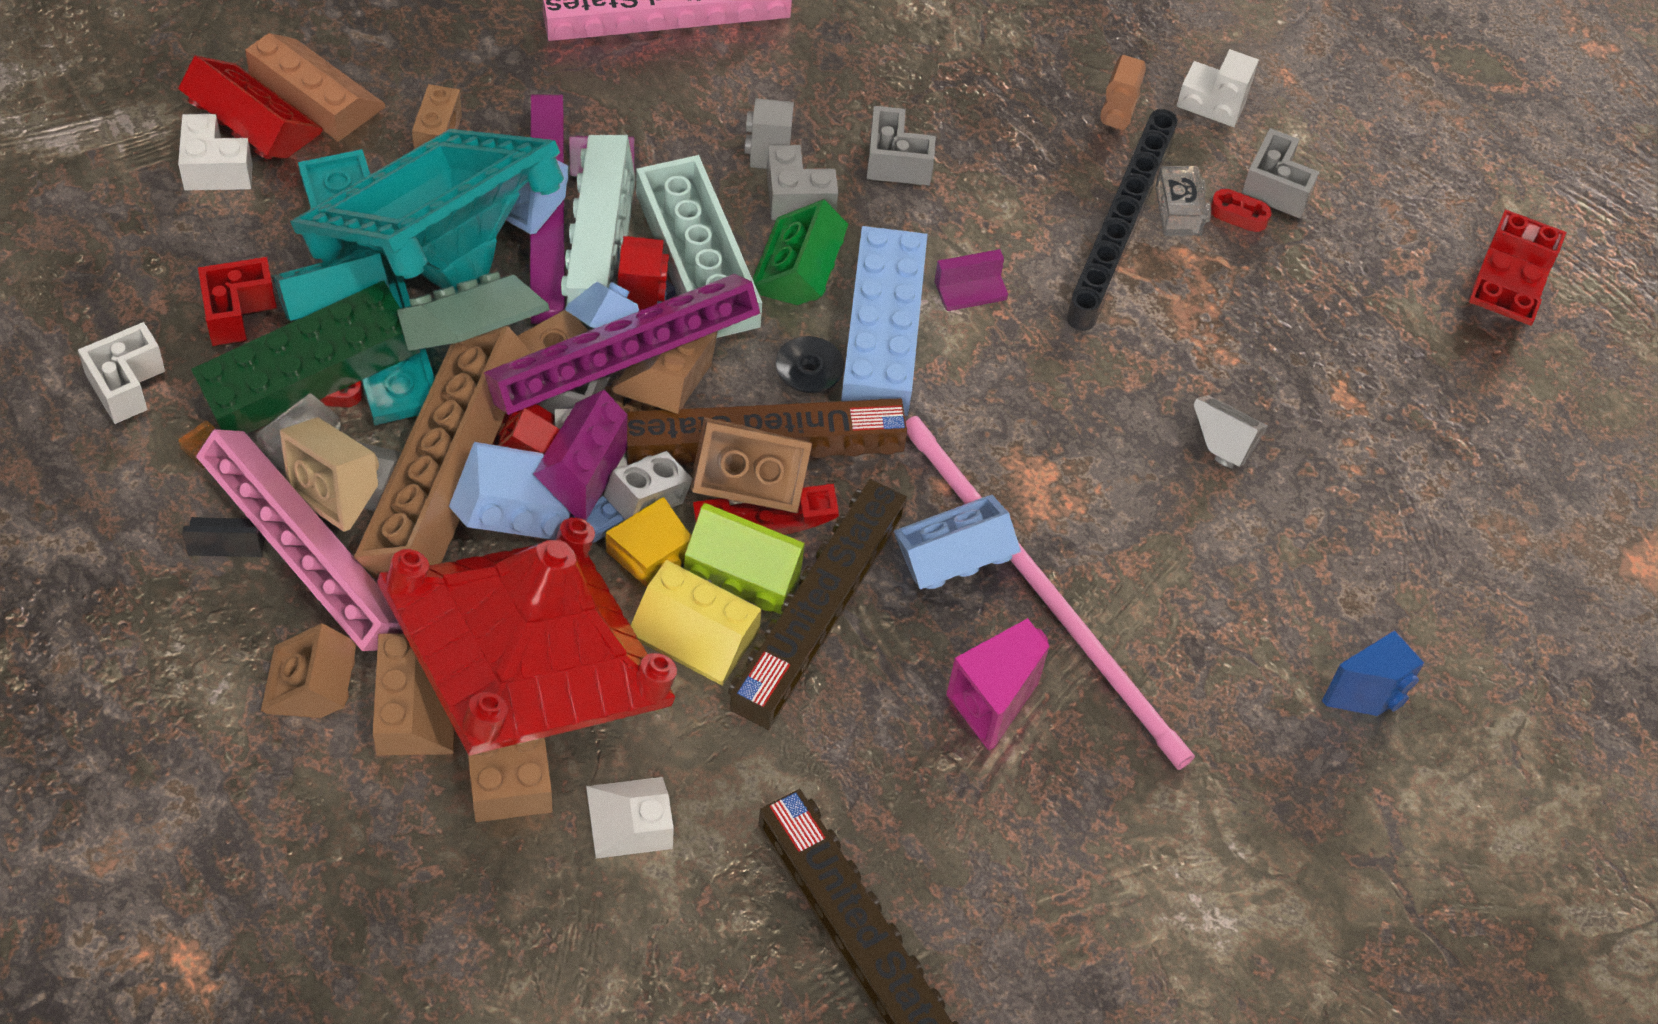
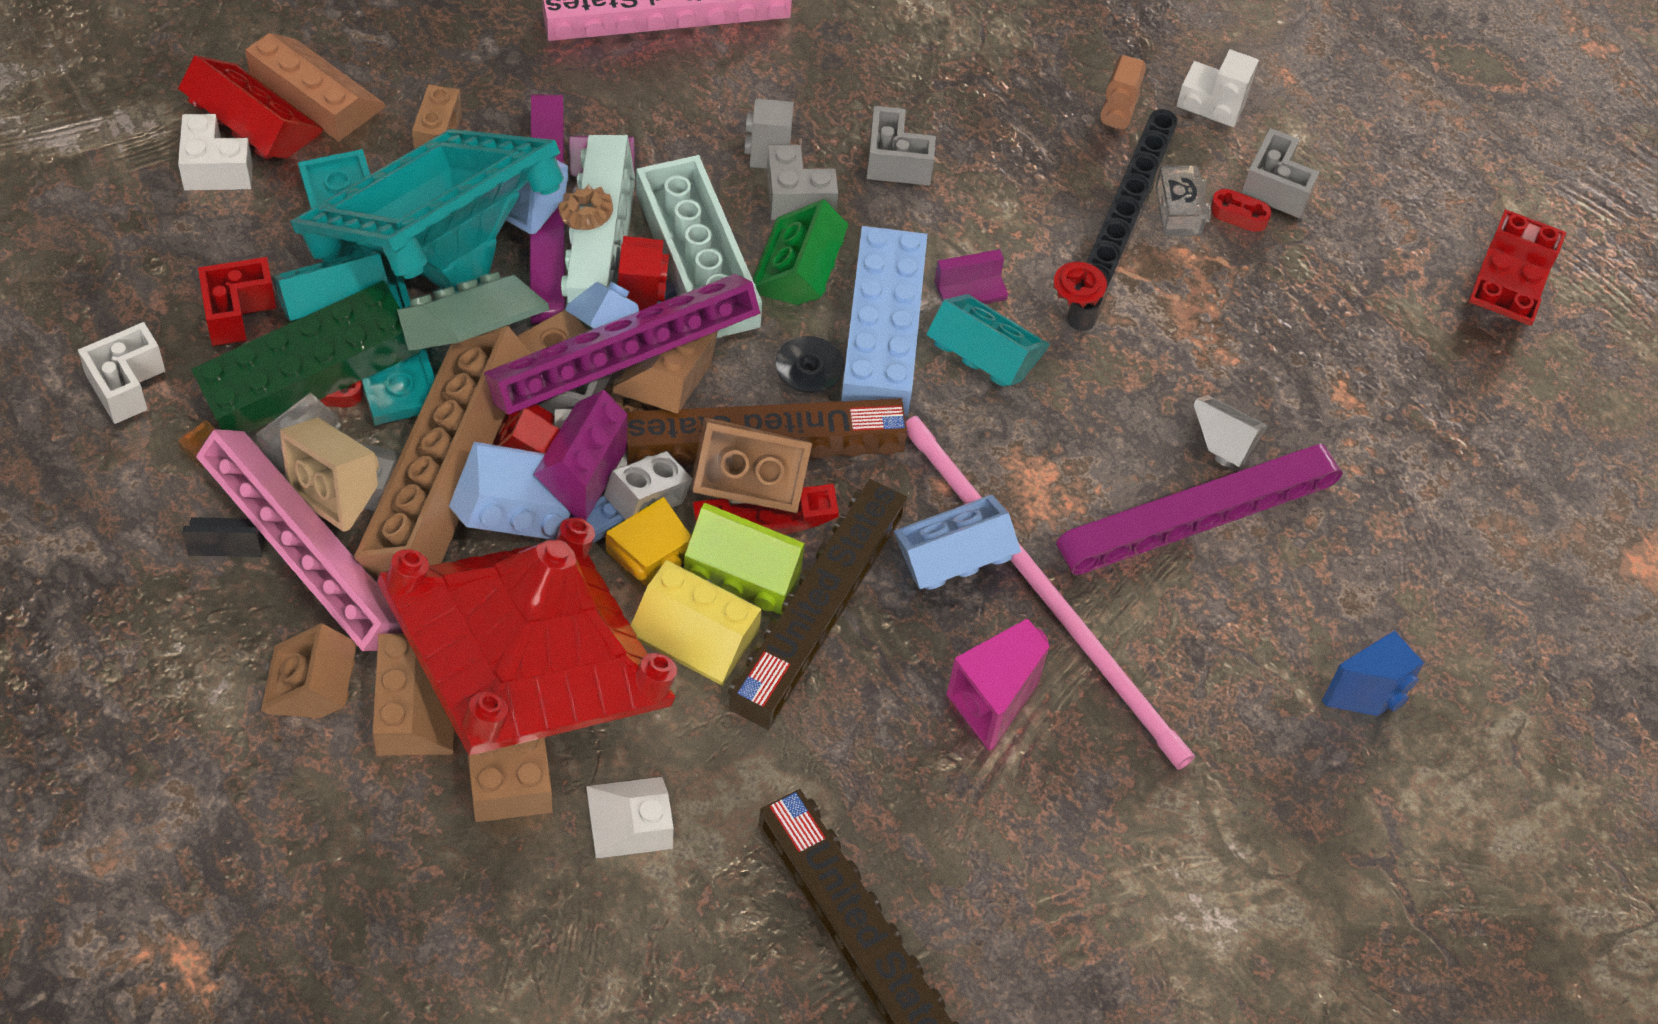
(587, 217): none -> medium nougat gear
(986, 339): none -> teal slope
(1071, 274): none -> red gear
(1198, 509): none -> magenta beam

